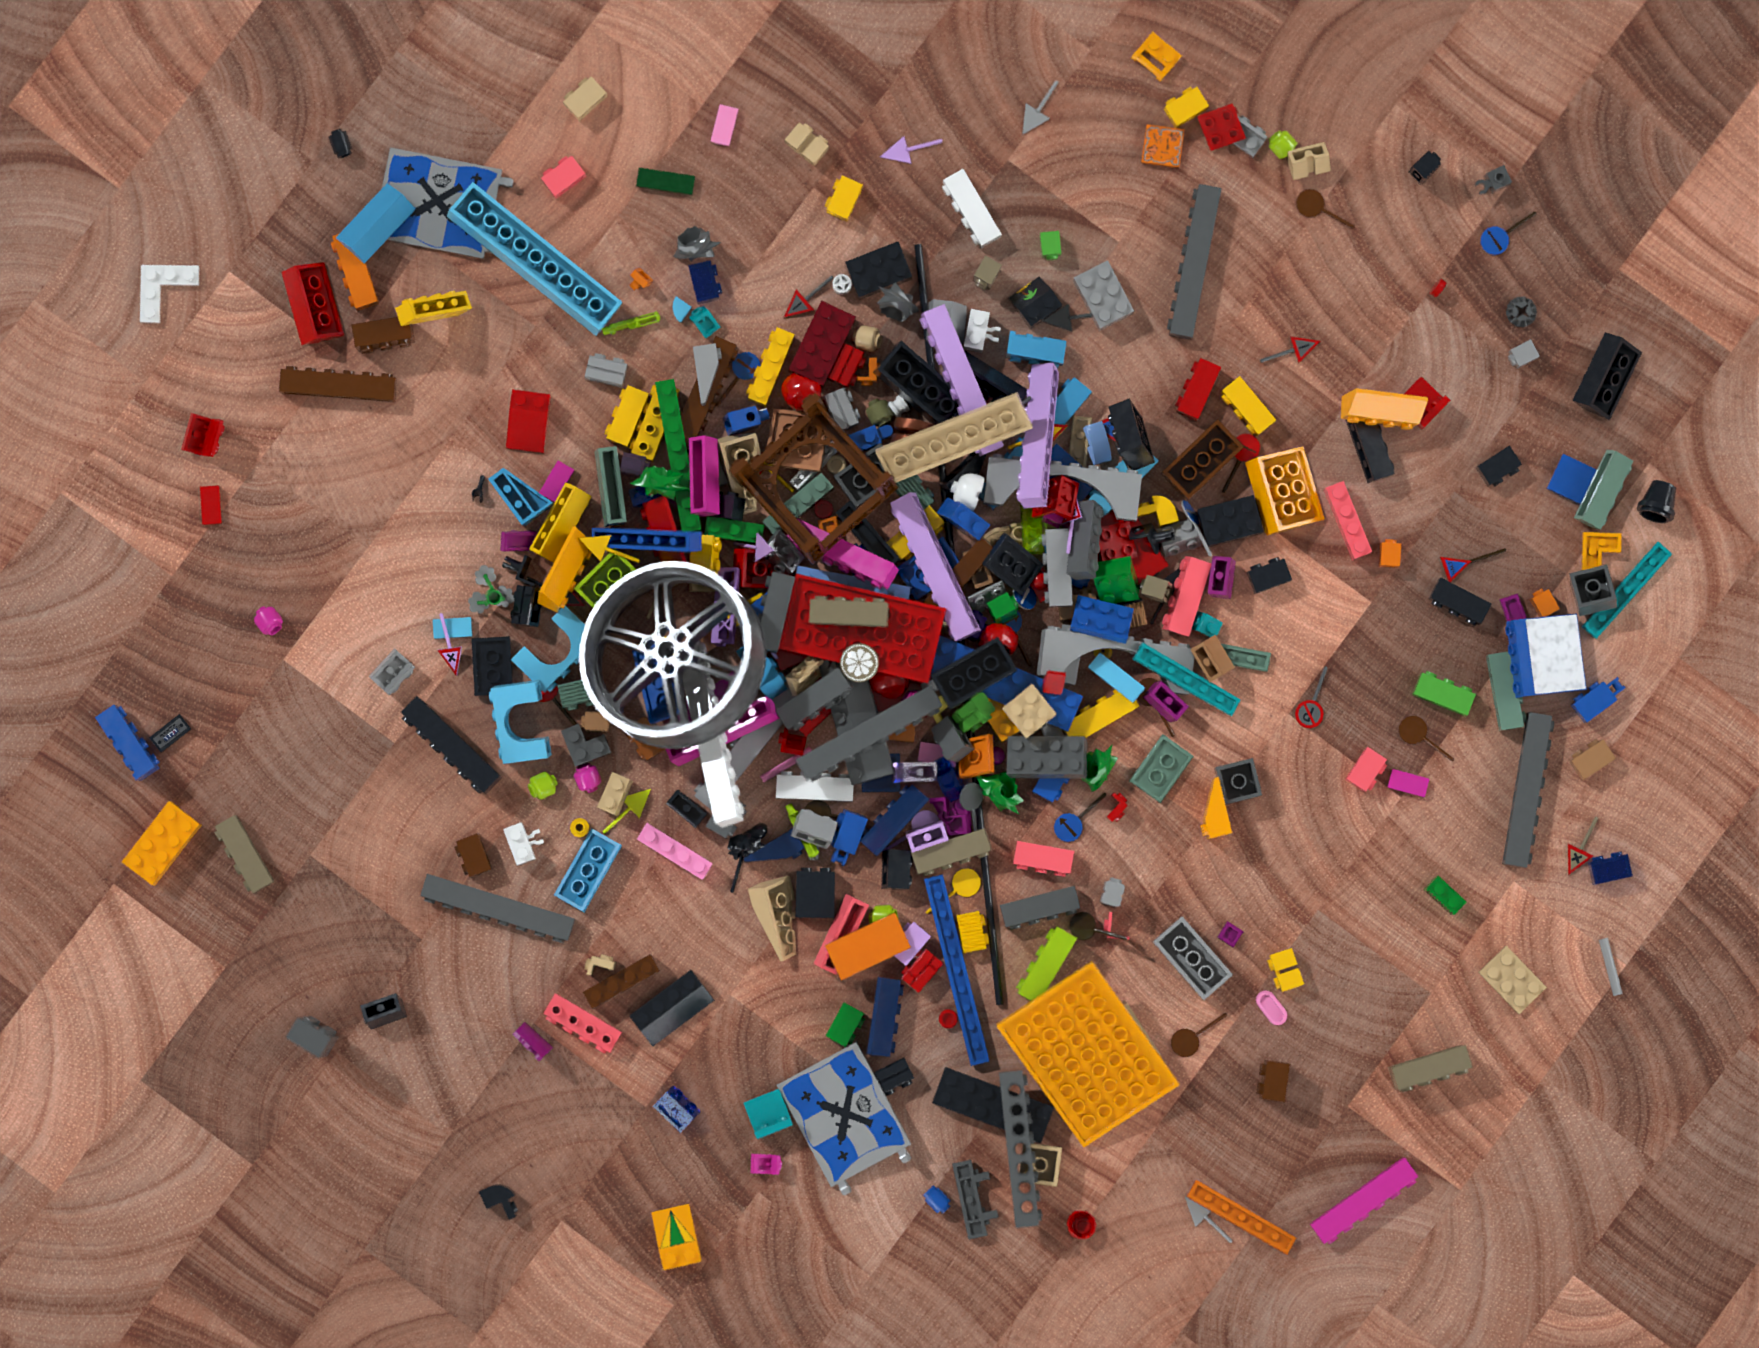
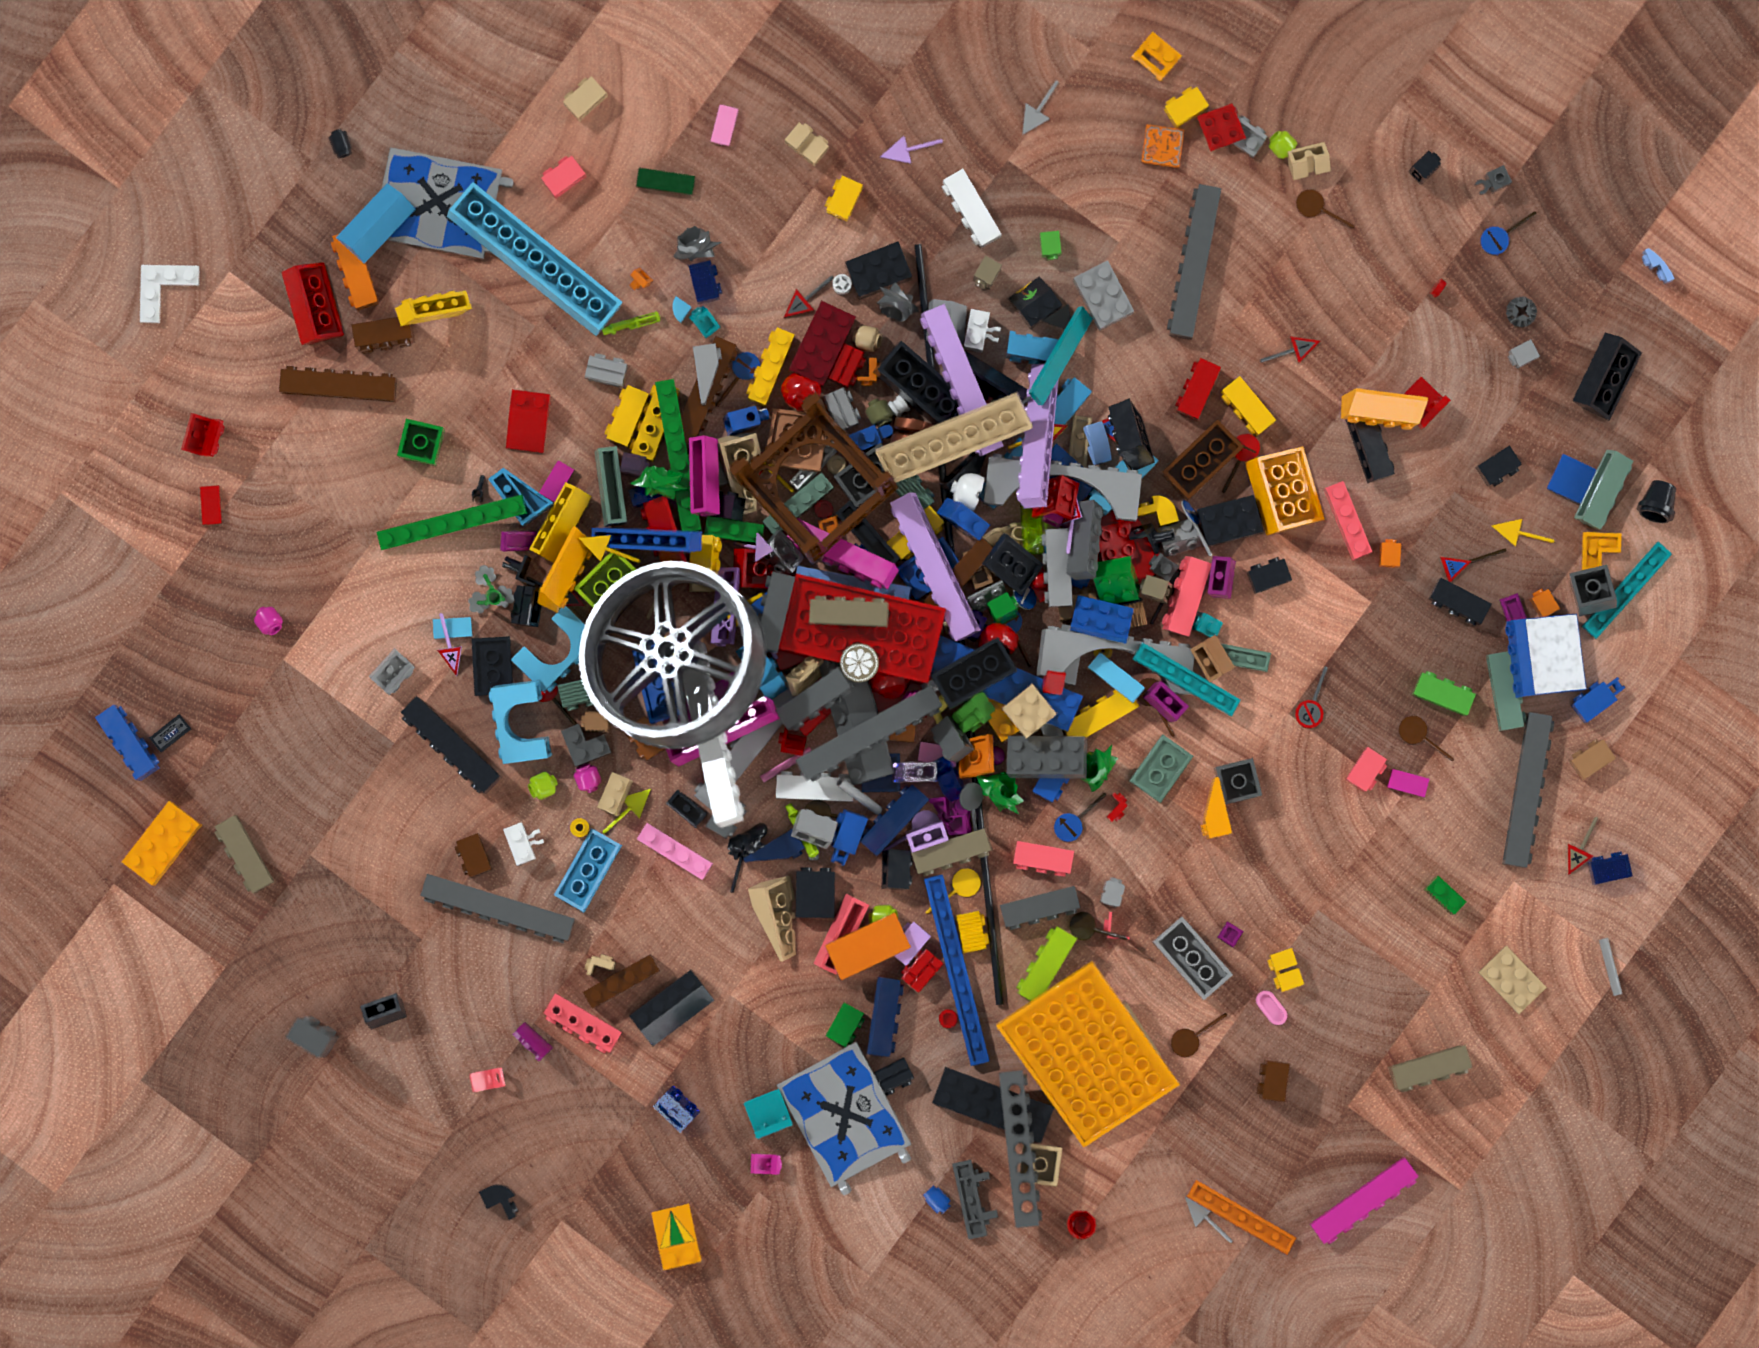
(421, 442): none -> green brick
(451, 522): none -> green plate
(486, 1079): none -> coral bracket
(859, 796): none -> light grey piece
(1060, 355): none -> teal tile
(1162, 567): none -> dark grey bracket
(1511, 530): none -> yellow piece
(1652, 260): none -> light blue slope

